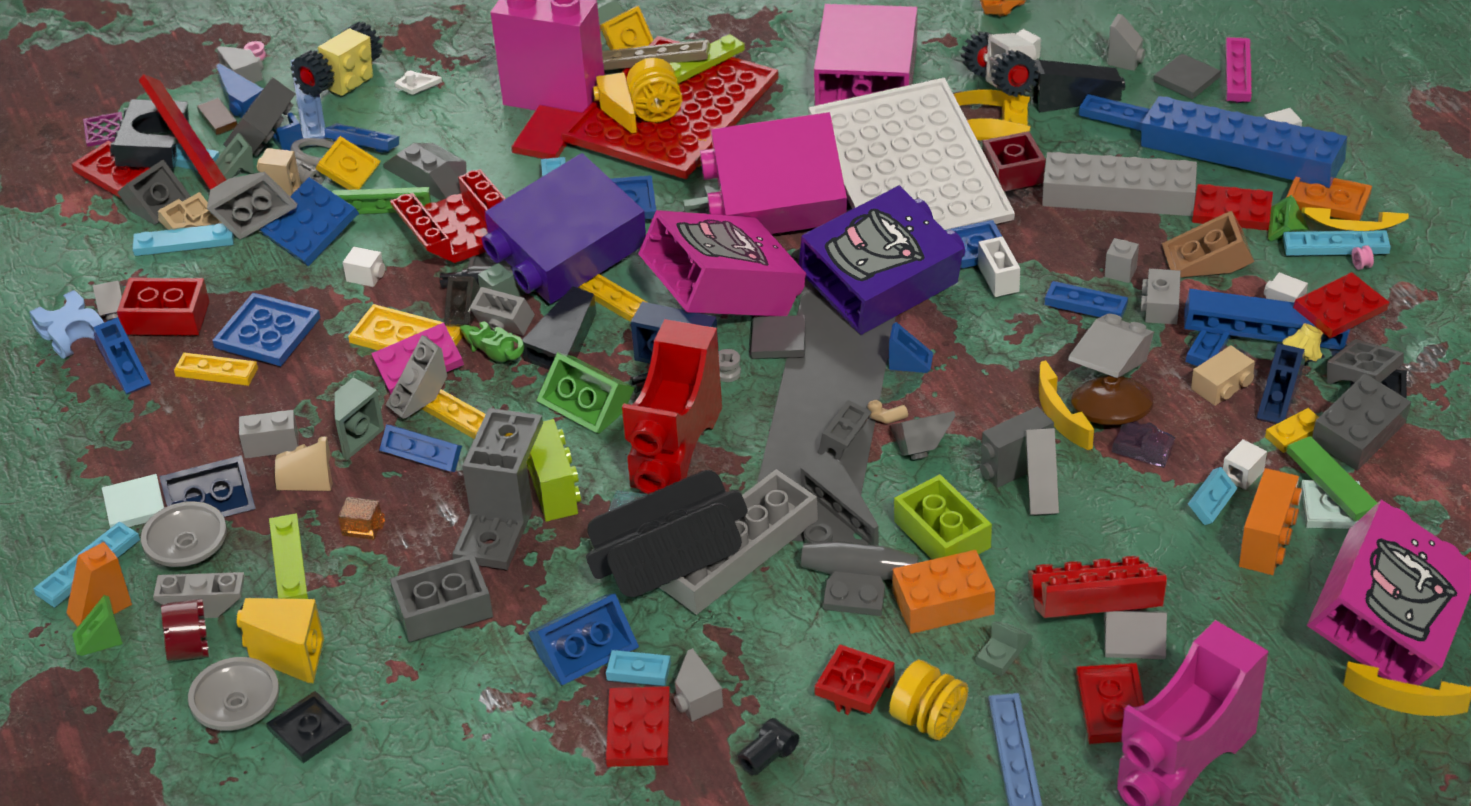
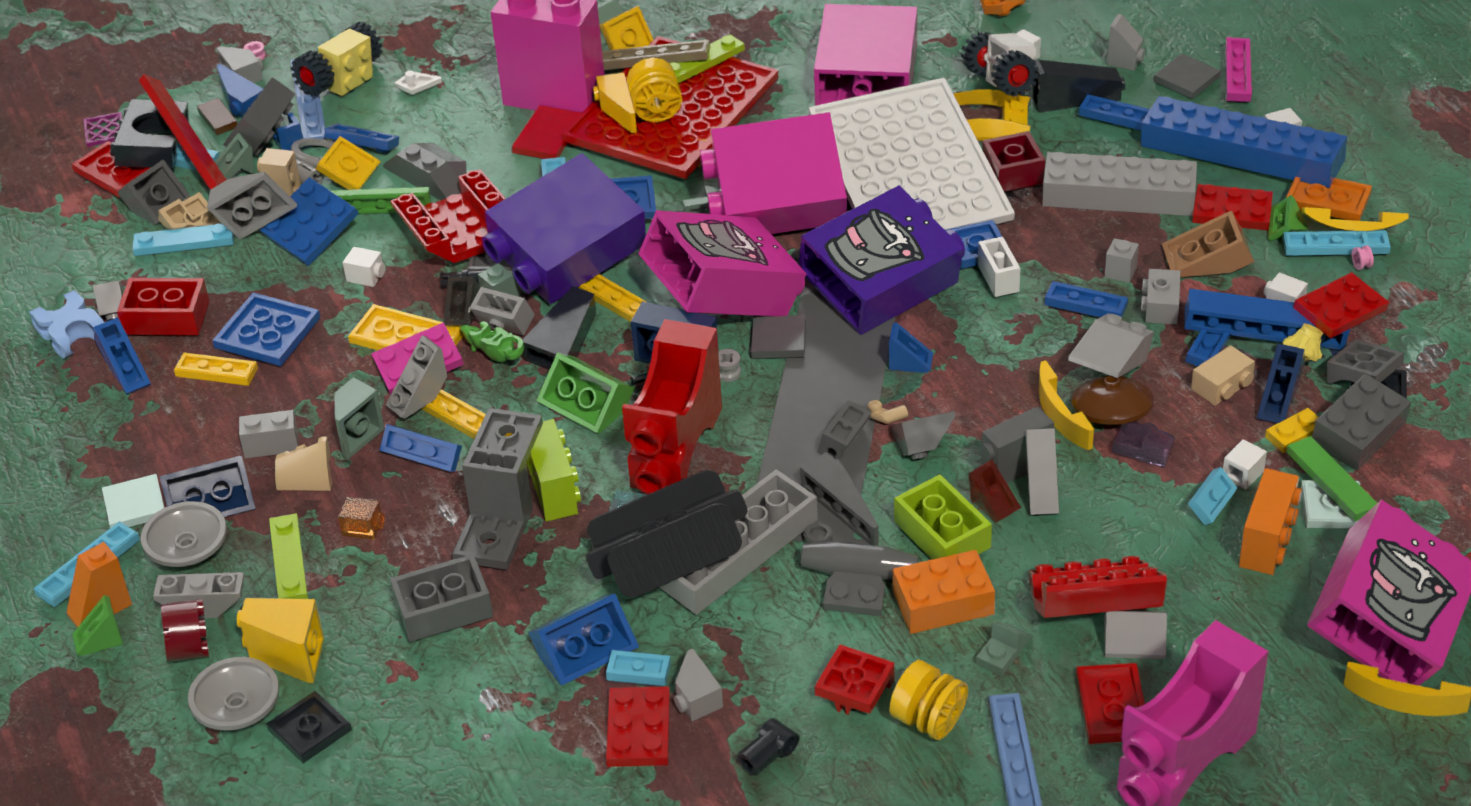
(990, 487): none -> clear red slope

